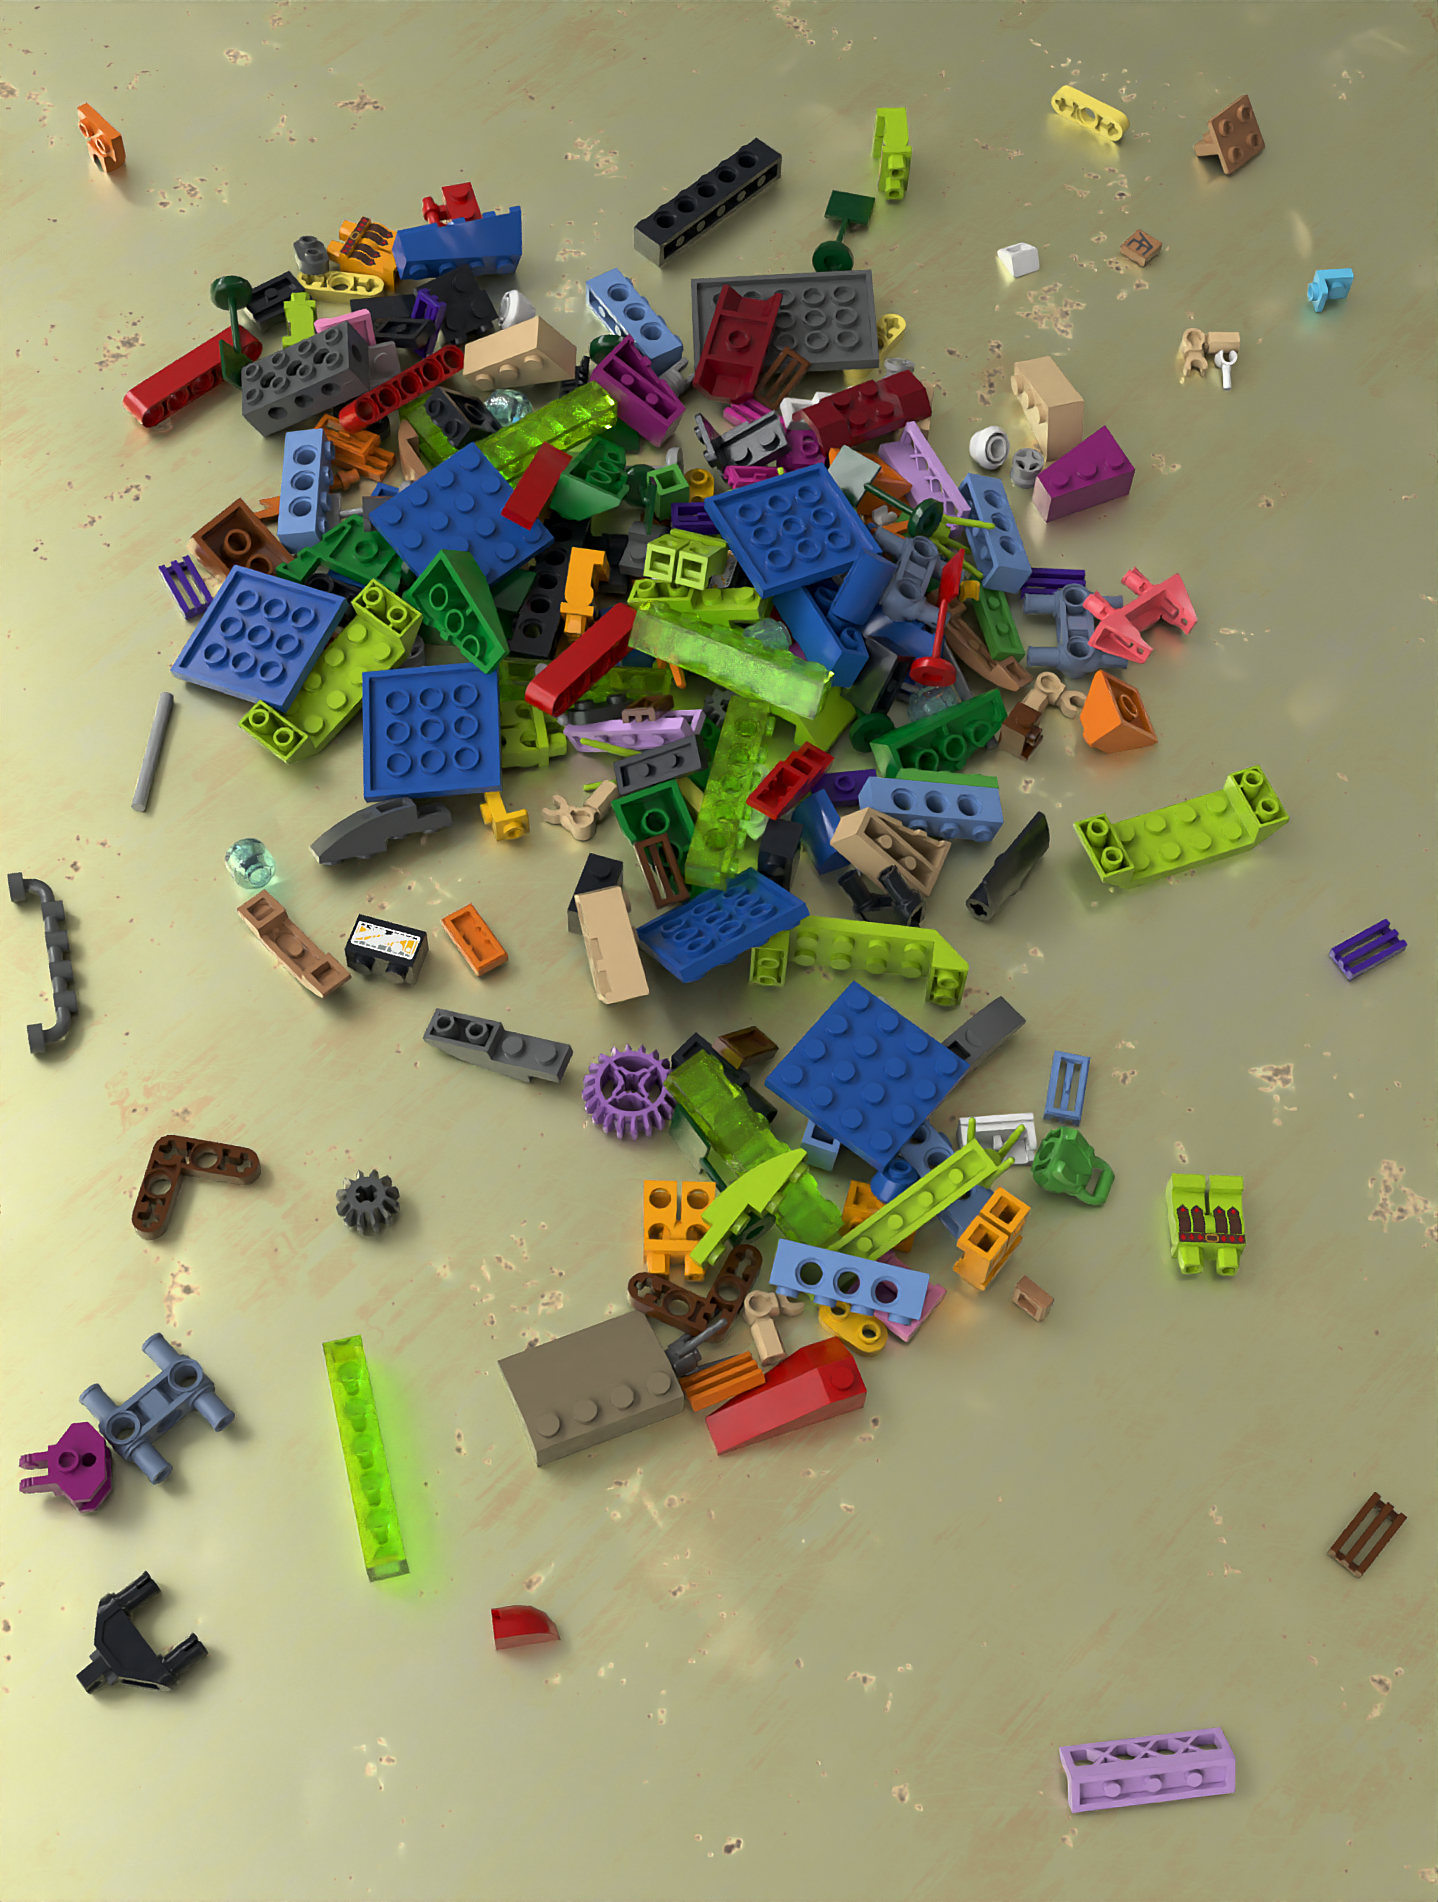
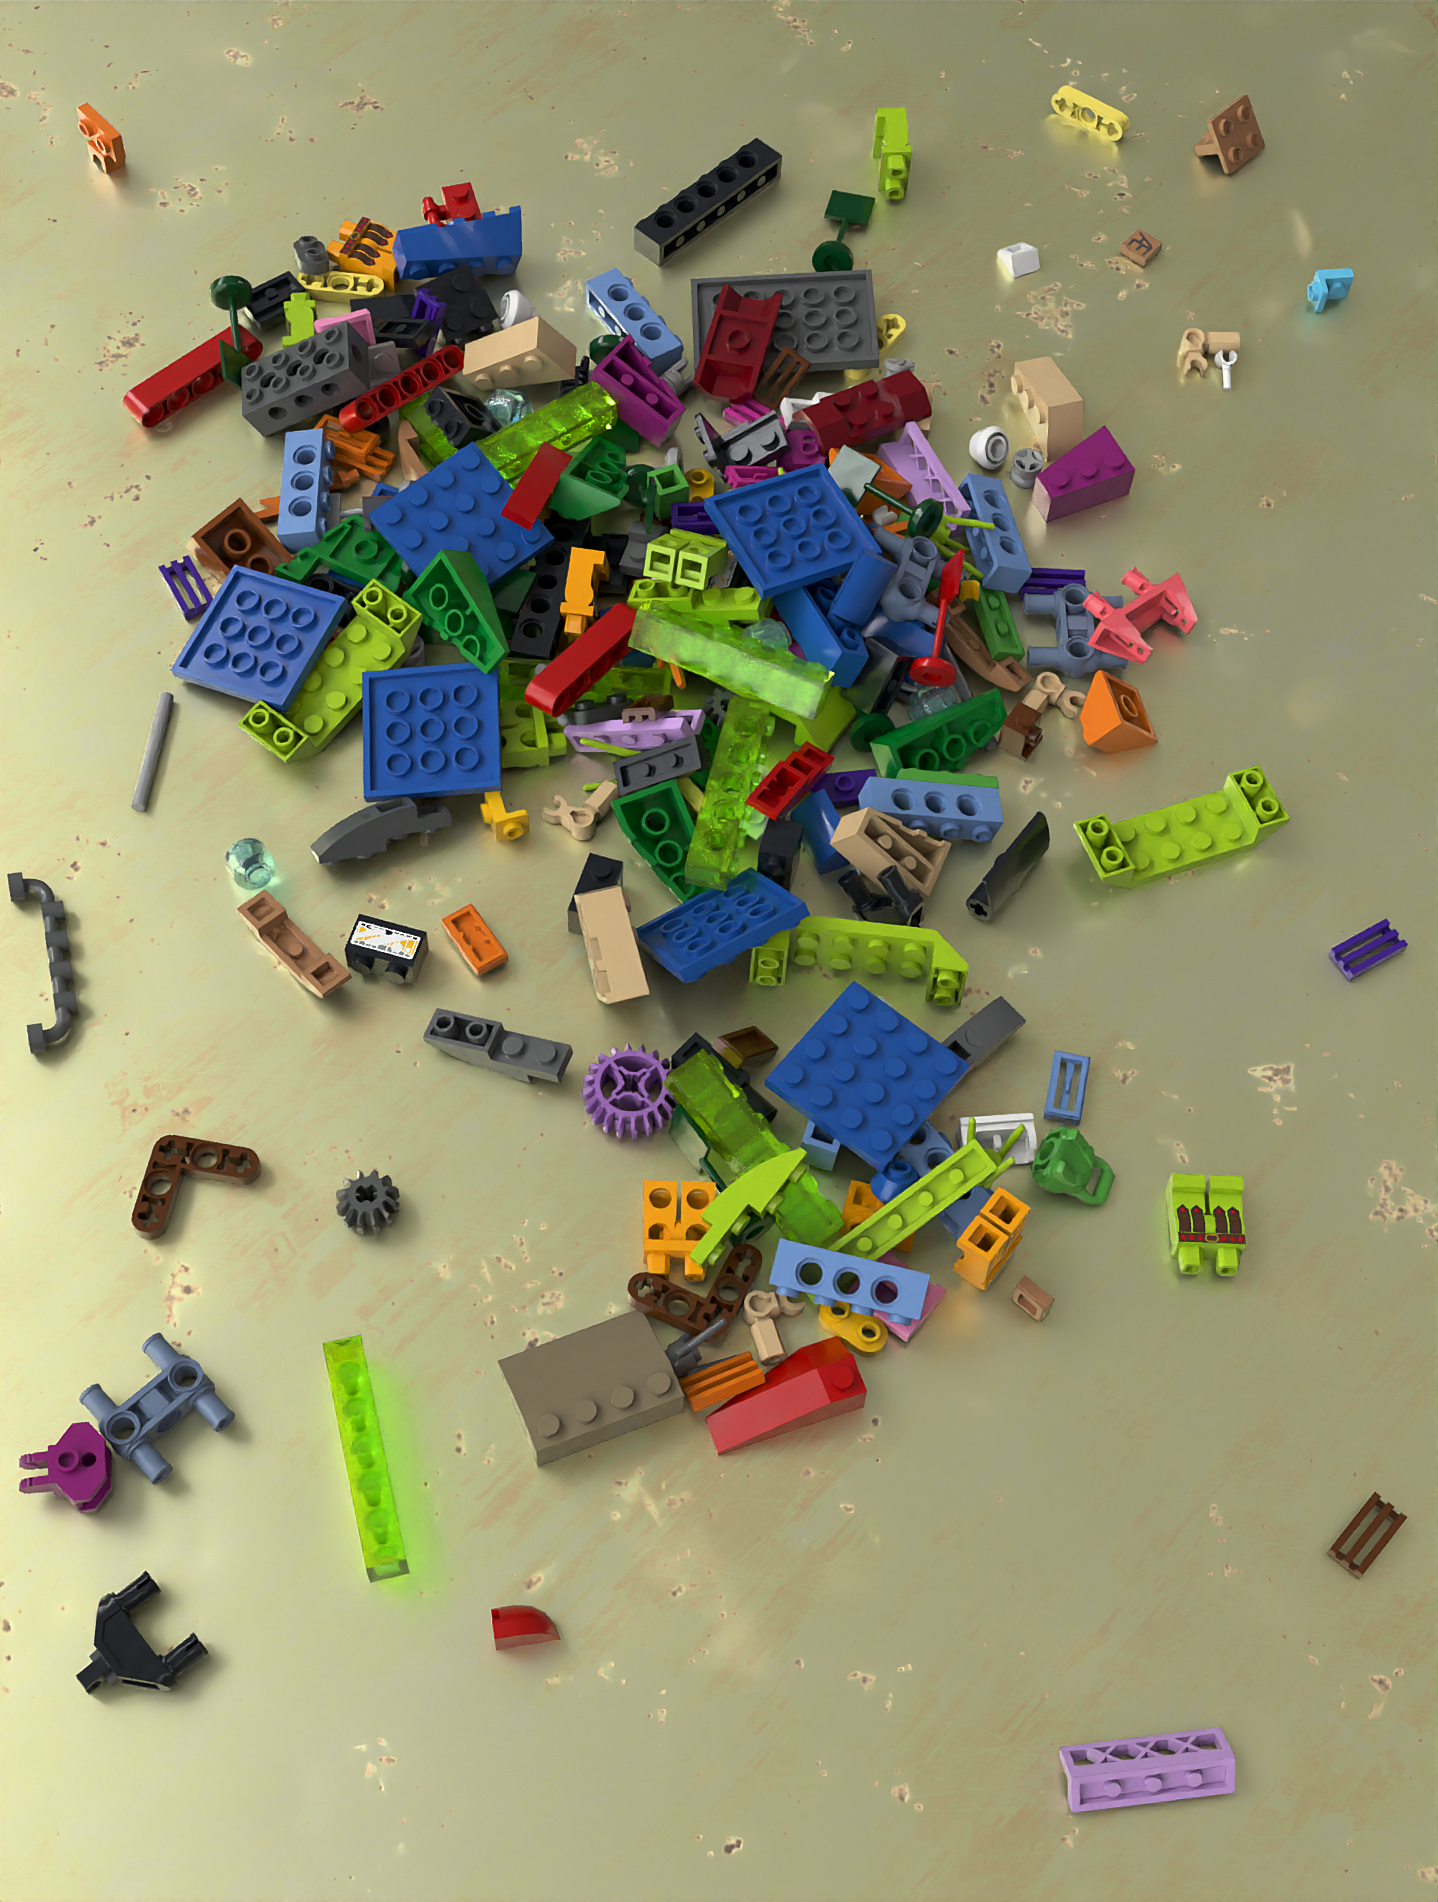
(670, 899): reddish brown tile -> none

